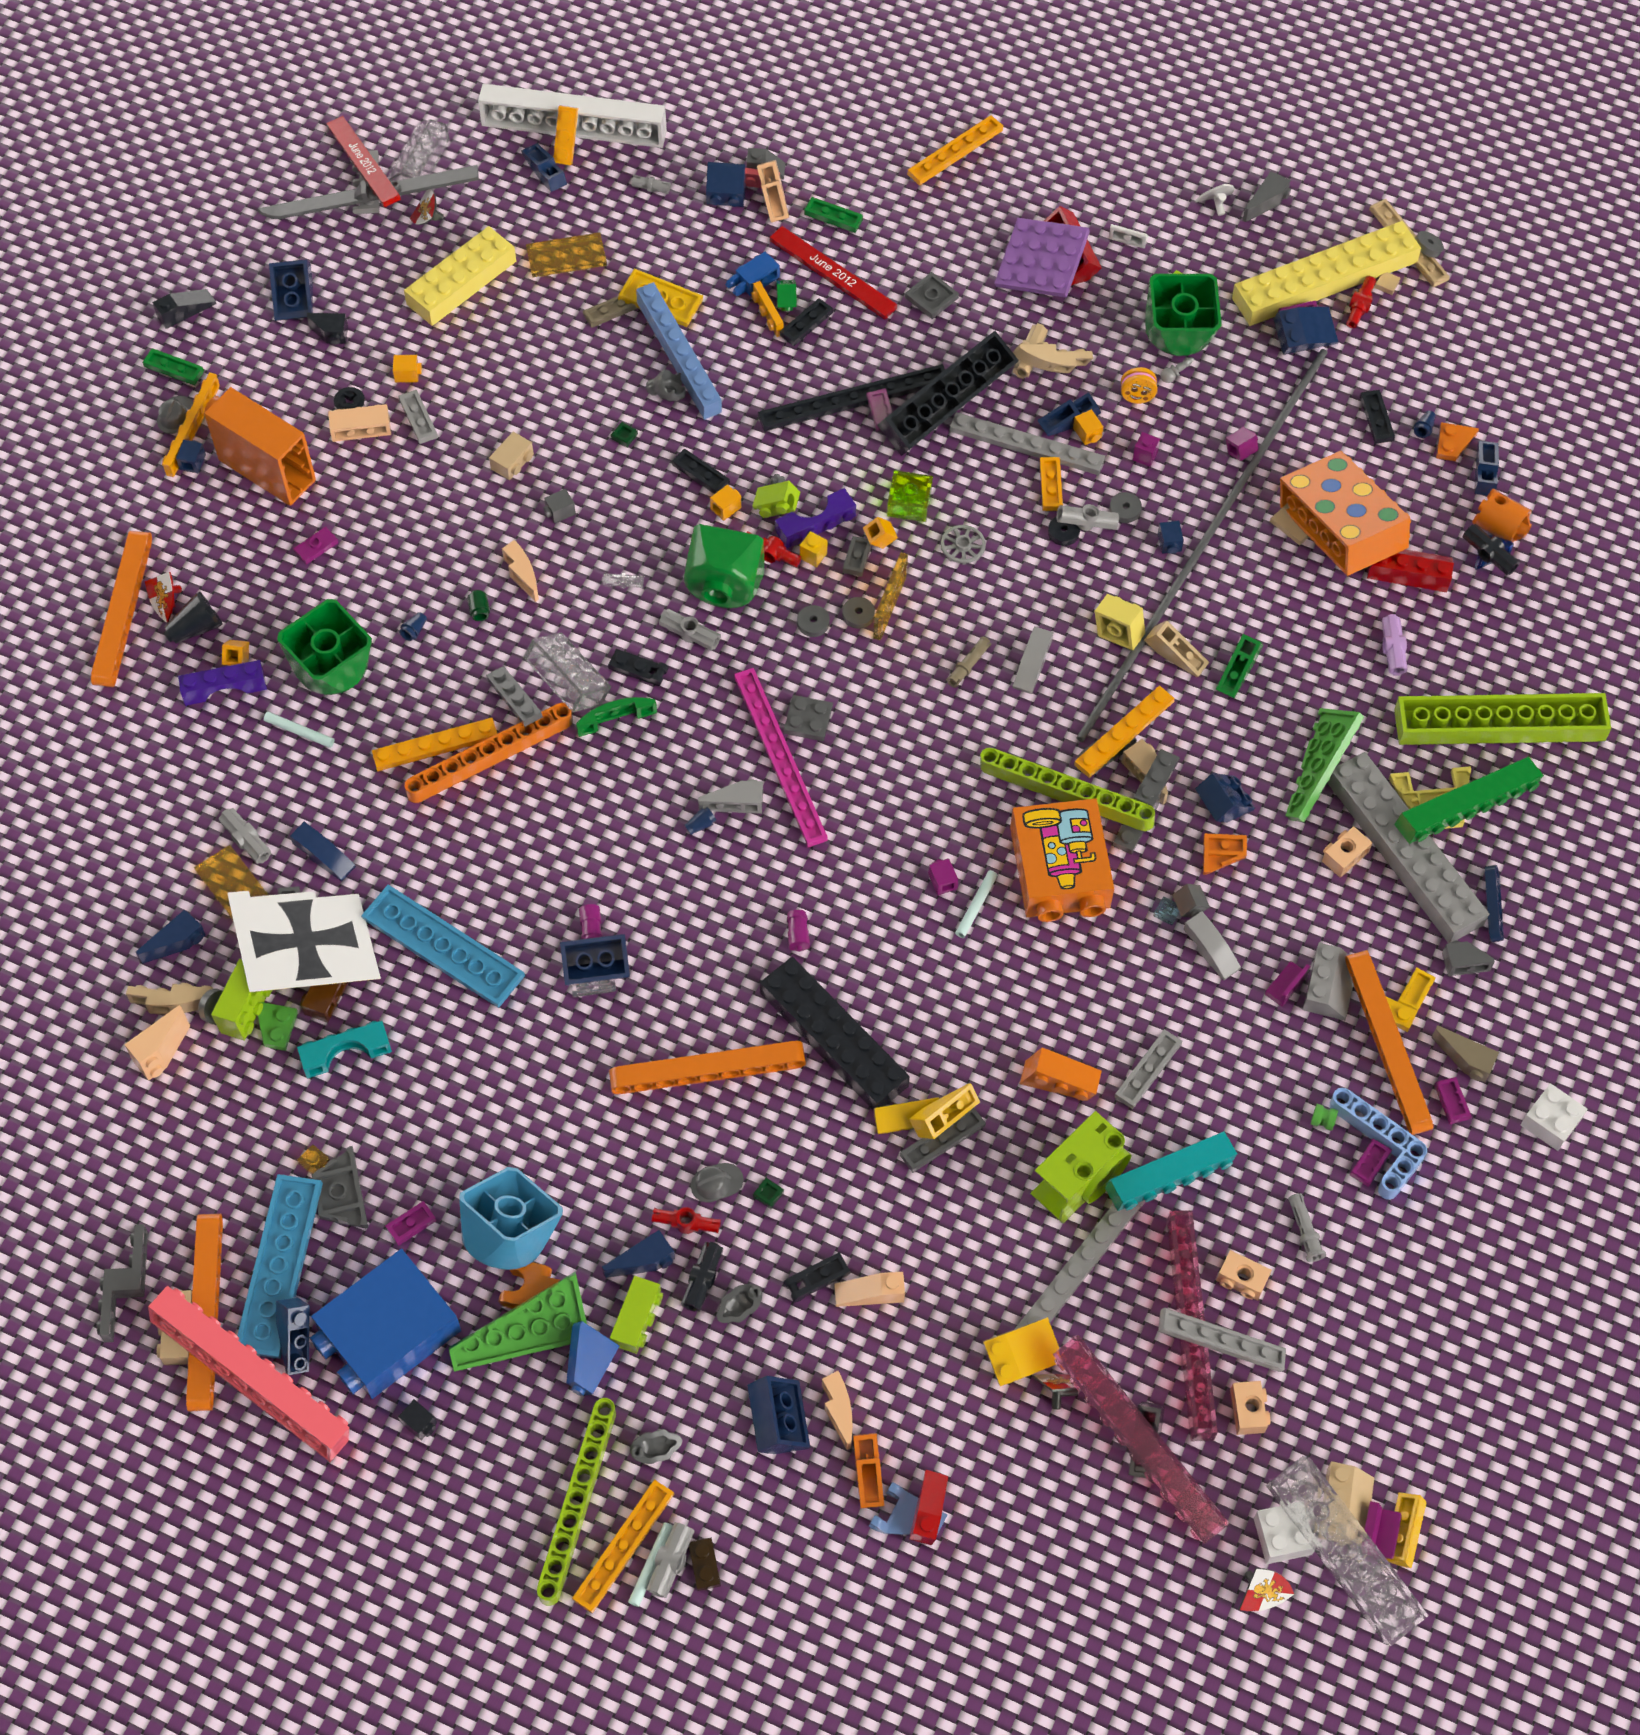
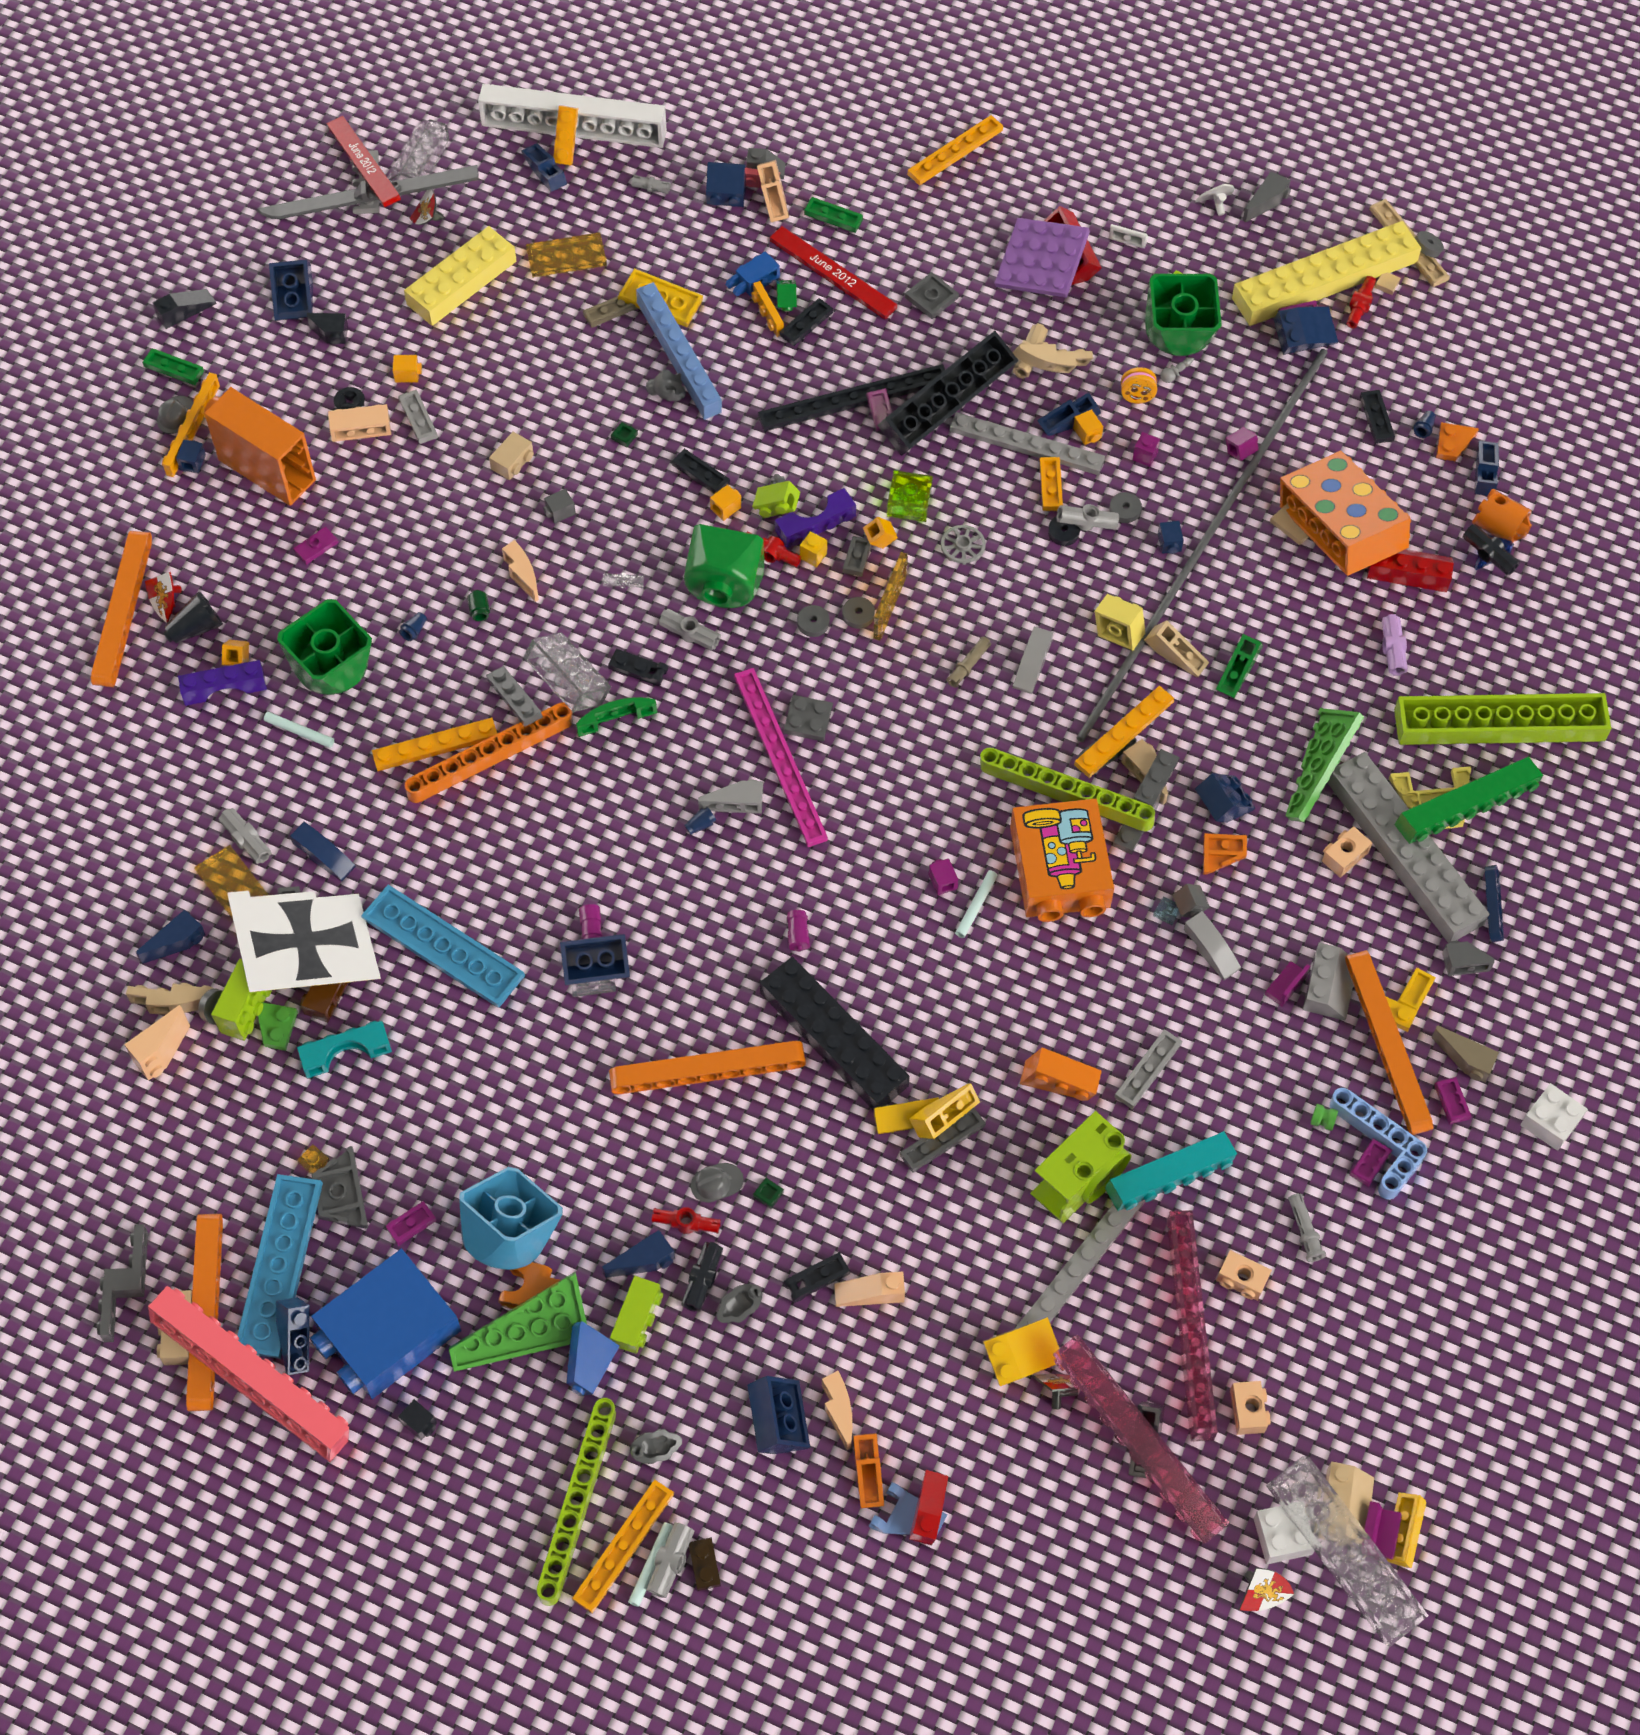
(1222, 1339): light grey tile -> none

